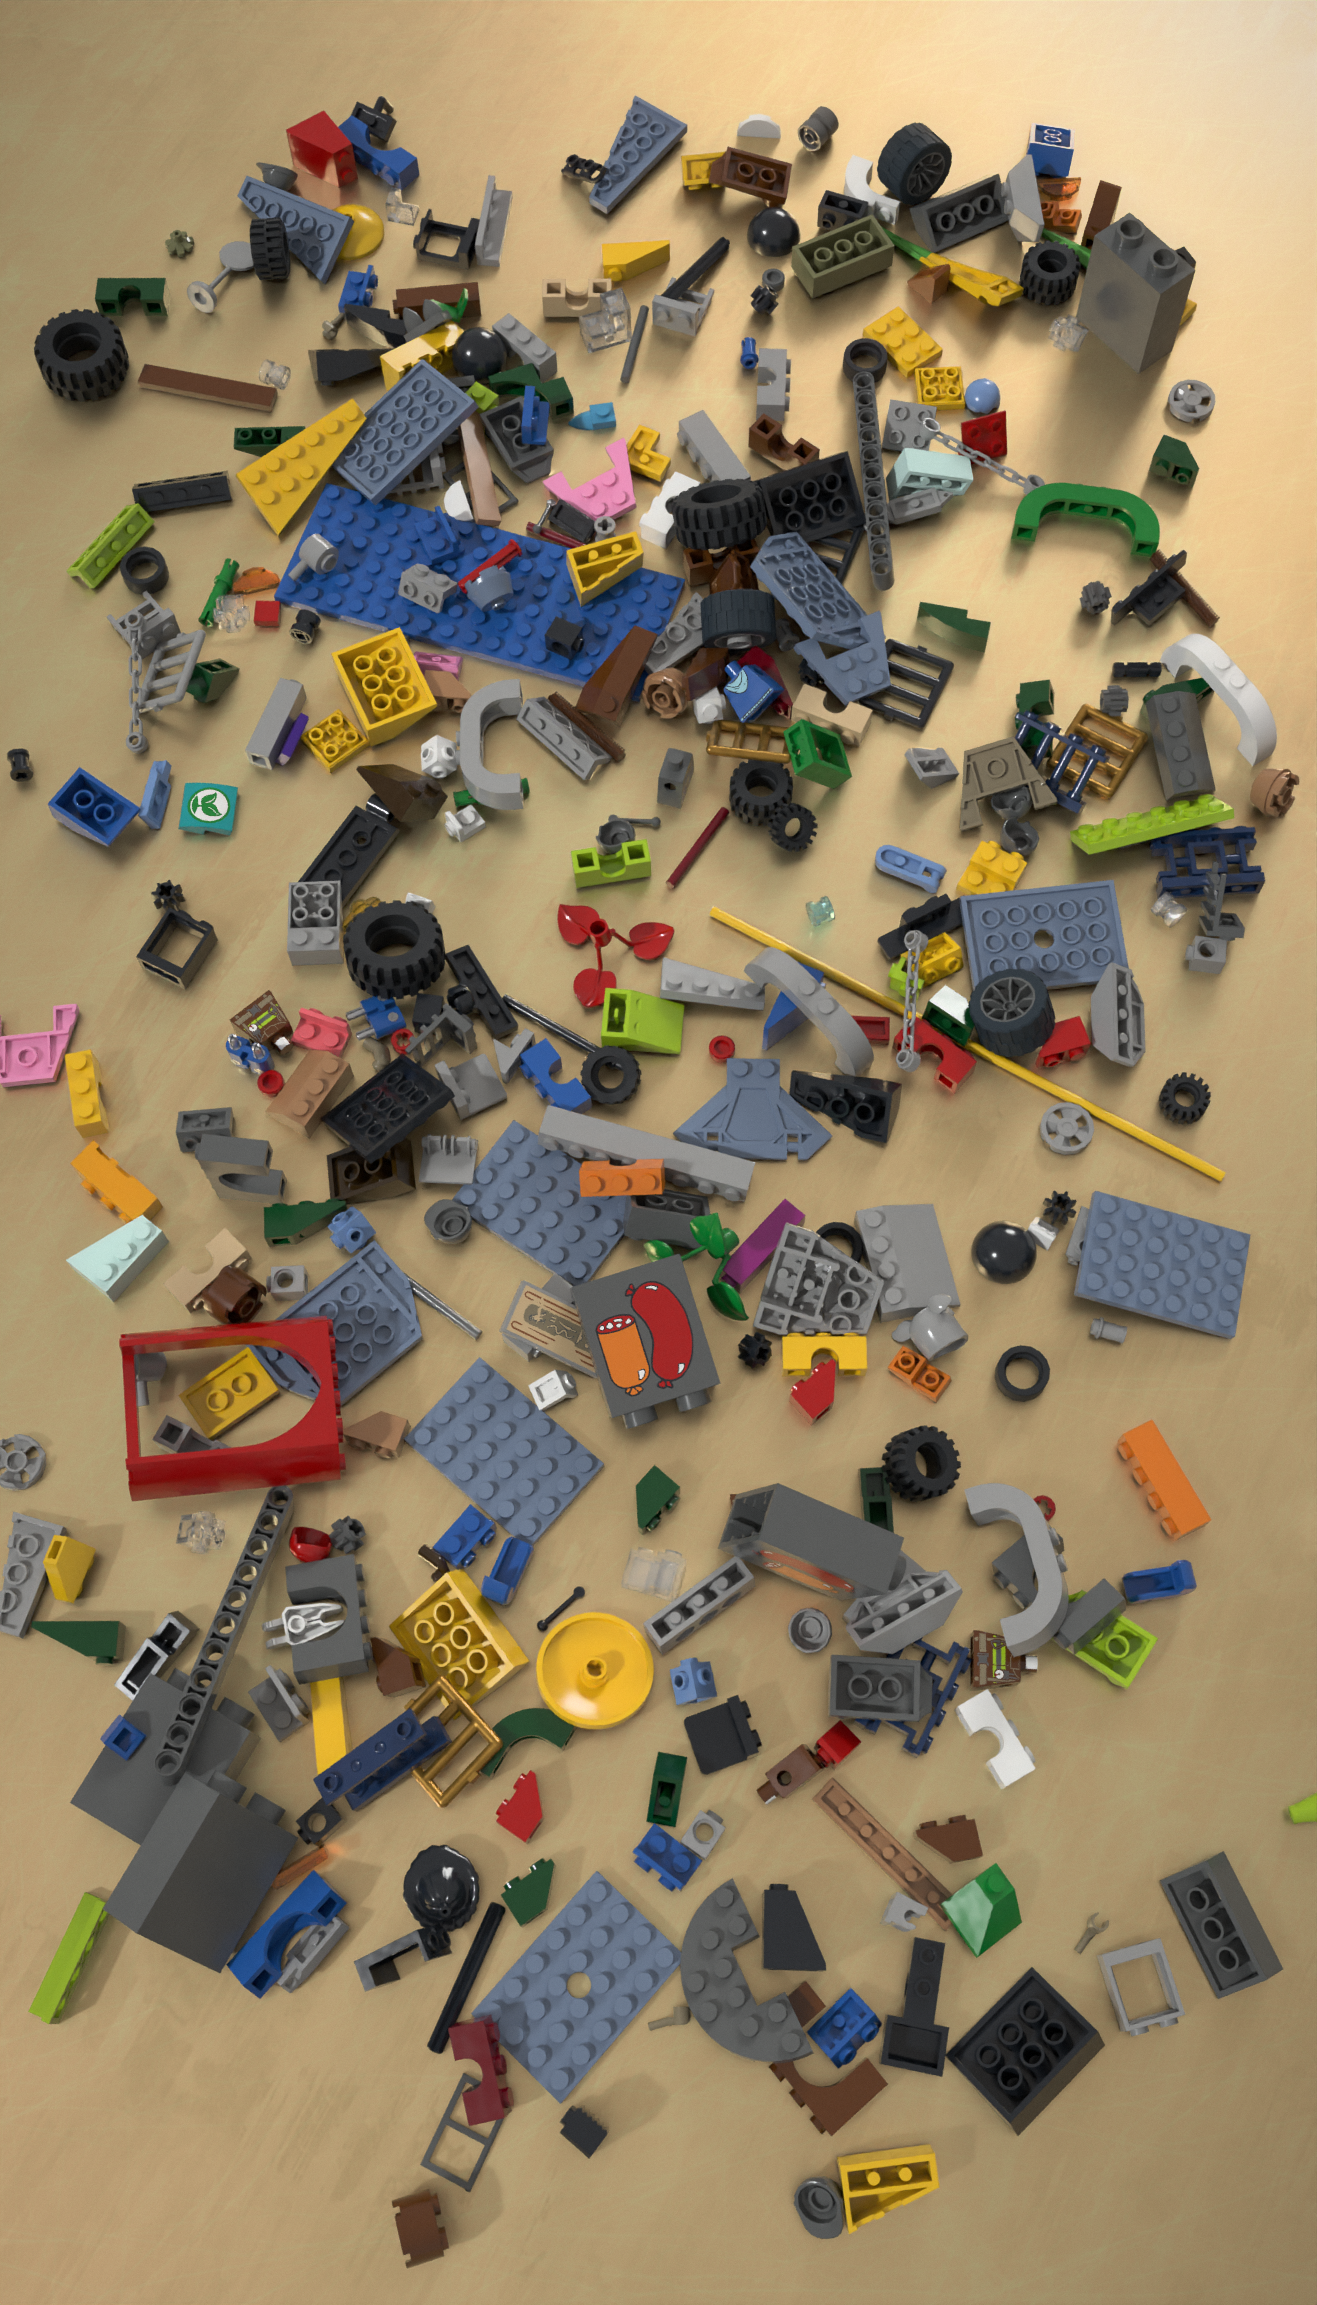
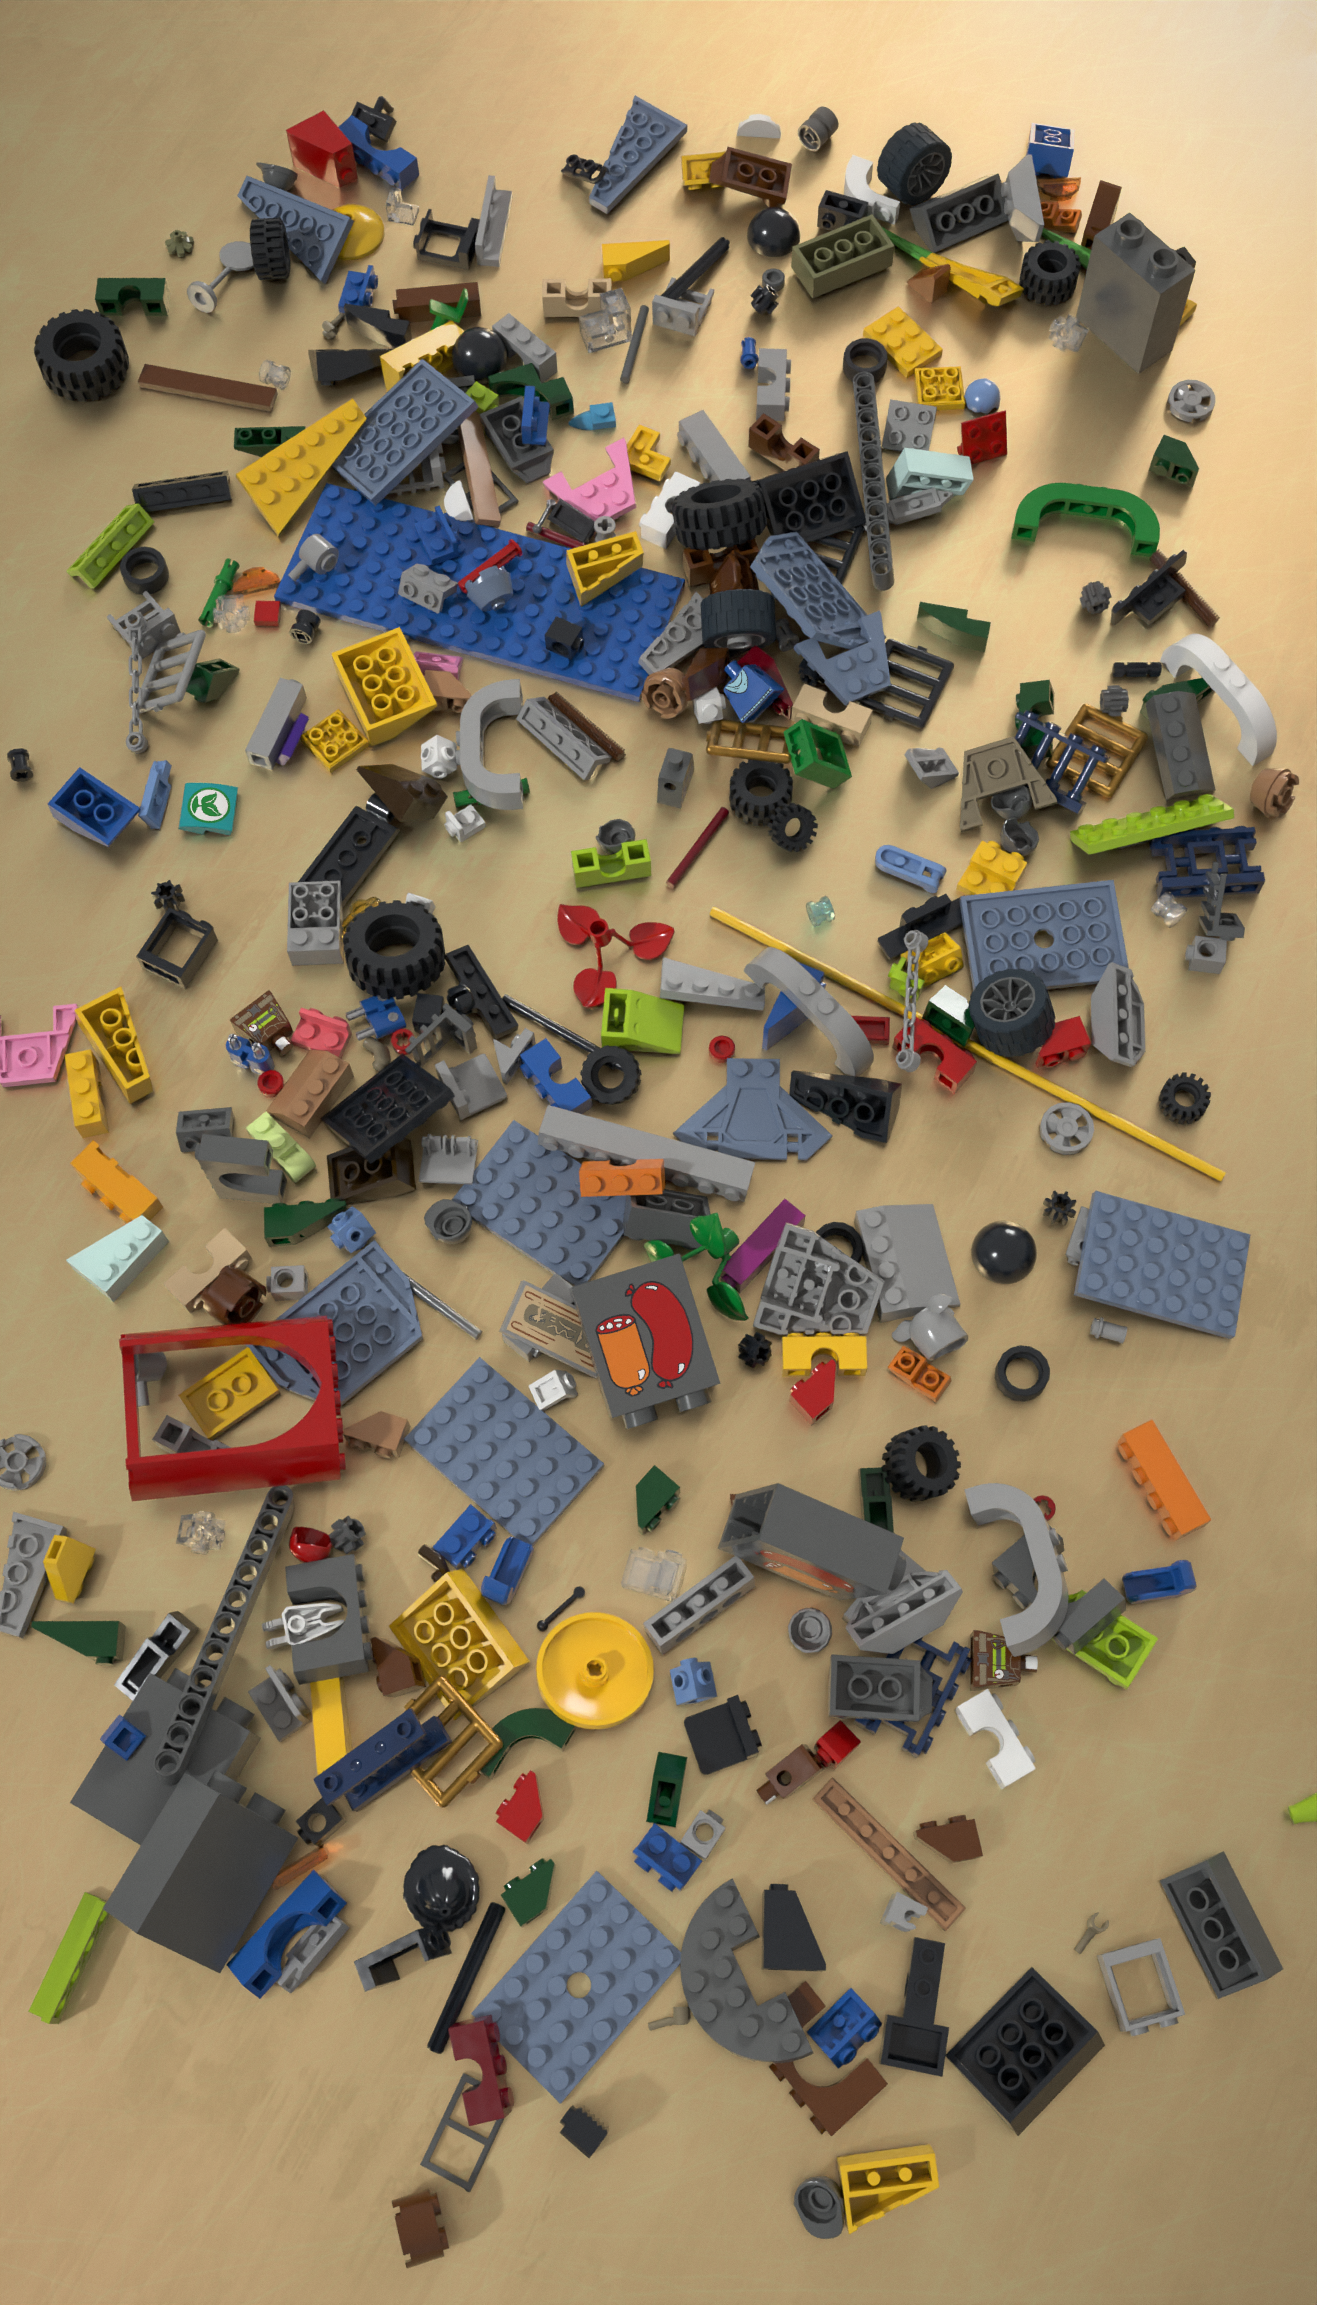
(114, 1039): none -> yellow wedge
(286, 1150): none -> yellowish green plate
(433, 317): dark grey tile -> none
(615, 681): reddish brown wedge -> none
(654, 821): dark grey hinge -> none
(929, 431): light grey piece -> none
(984, 1909): green slope -> none
(1043, 1232): white slope -> none

